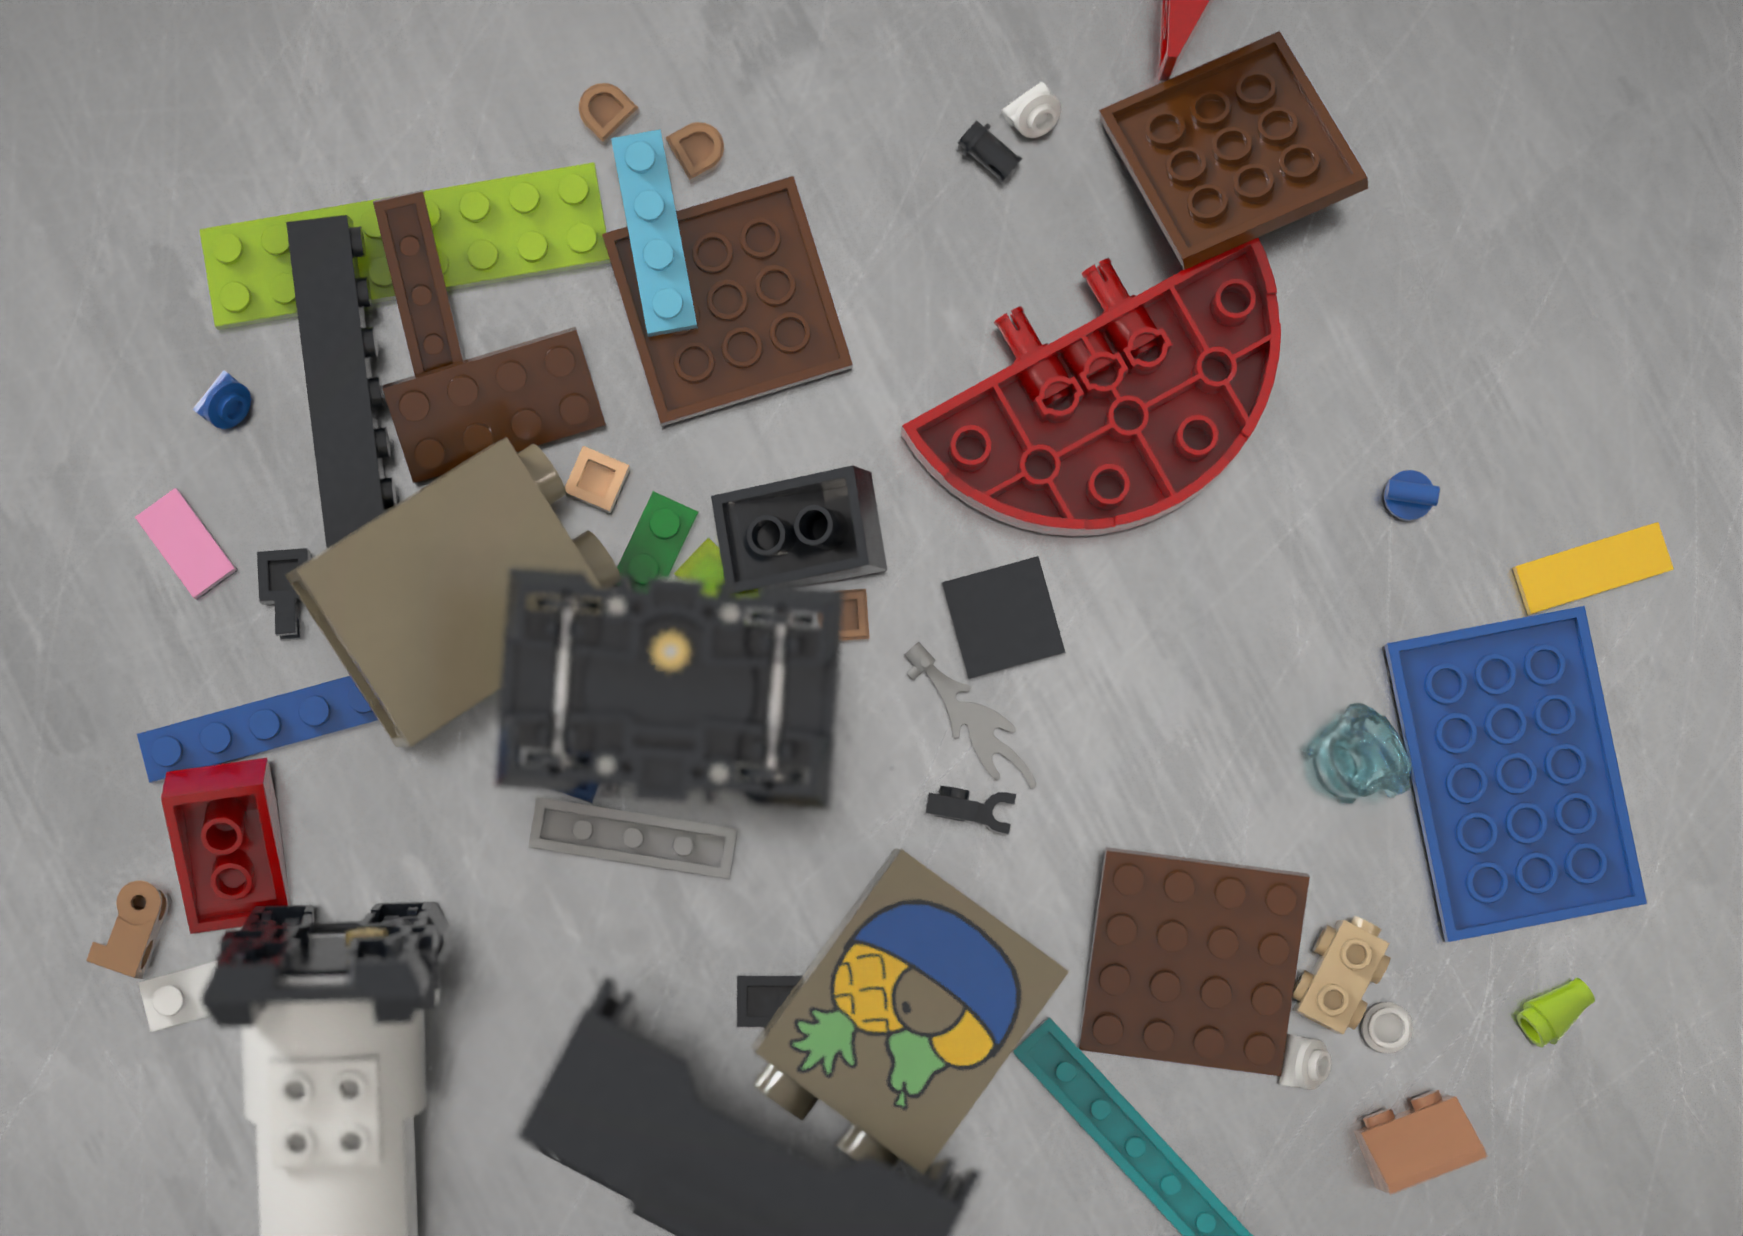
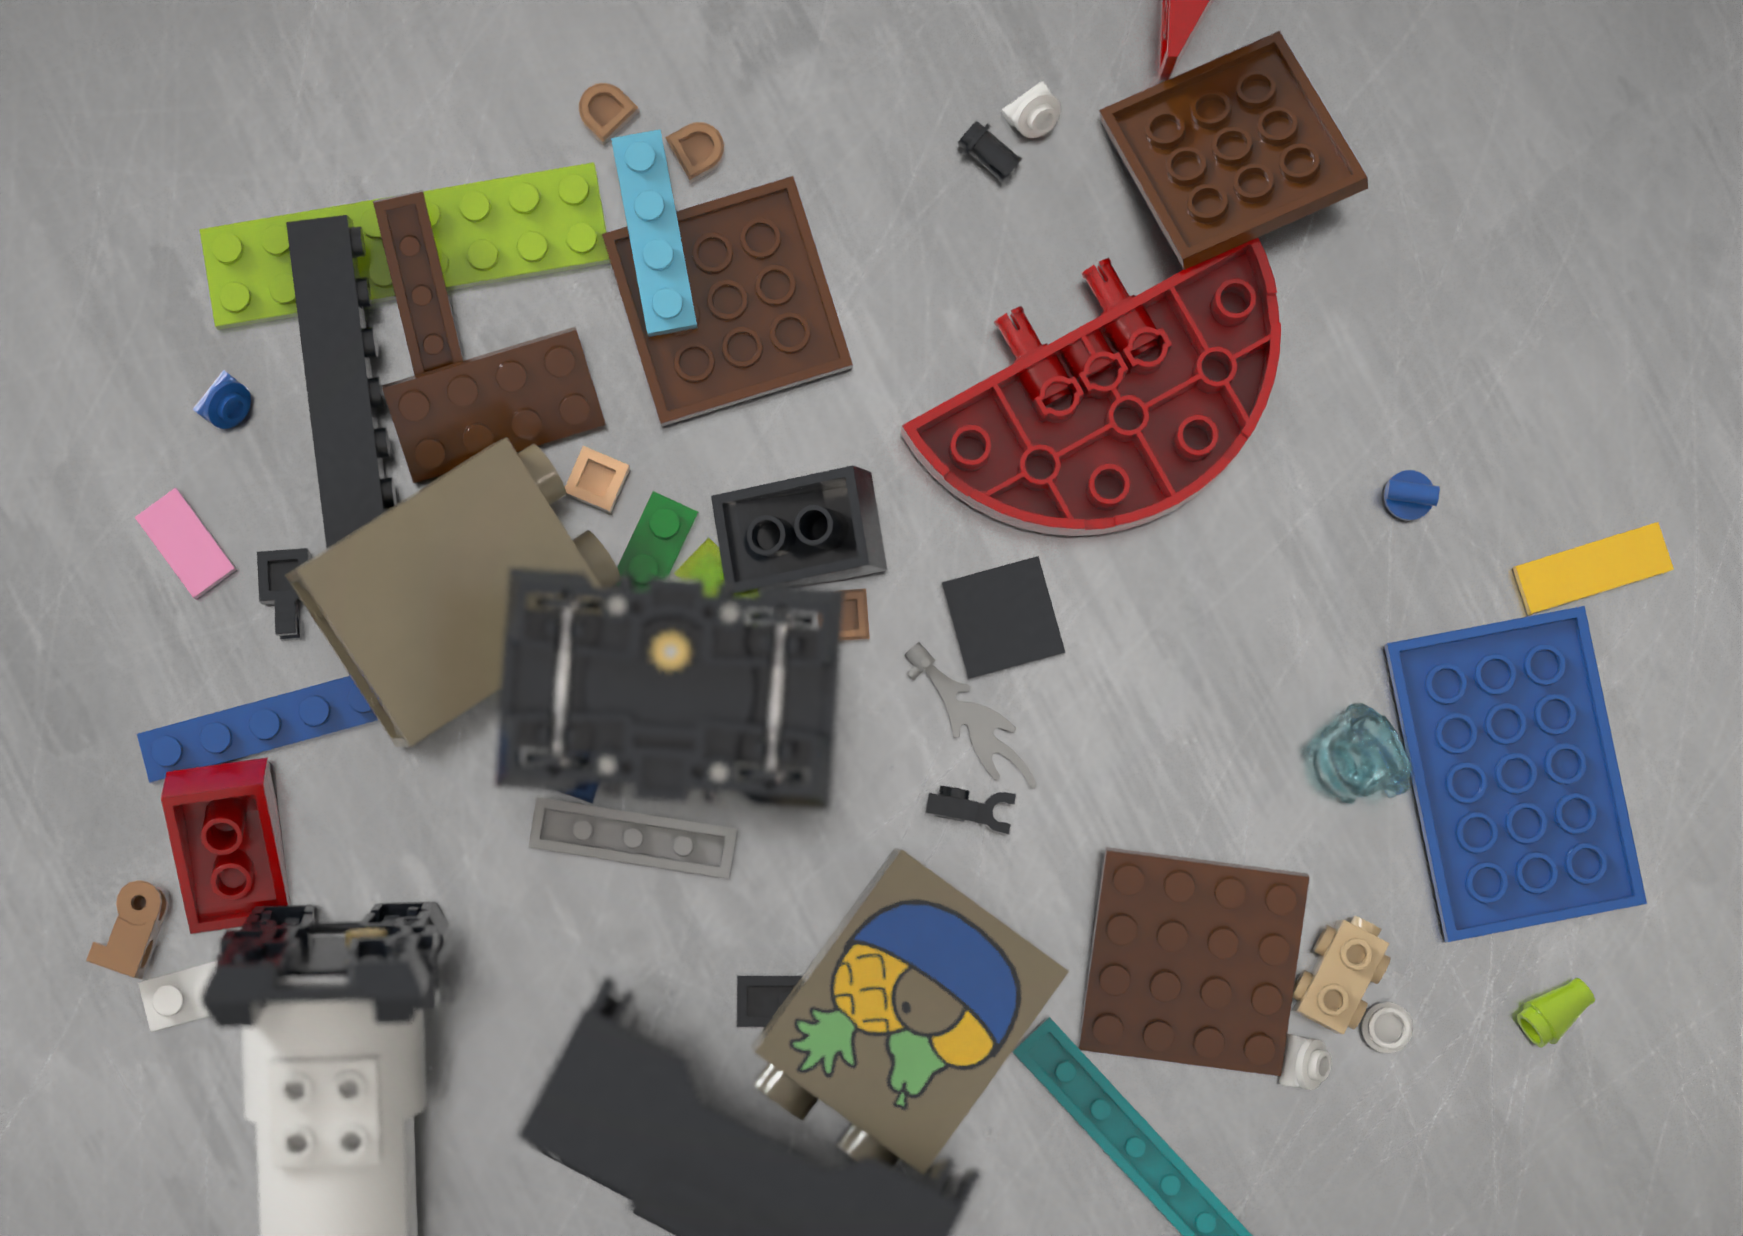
(1418, 1142): nougat slope -> none

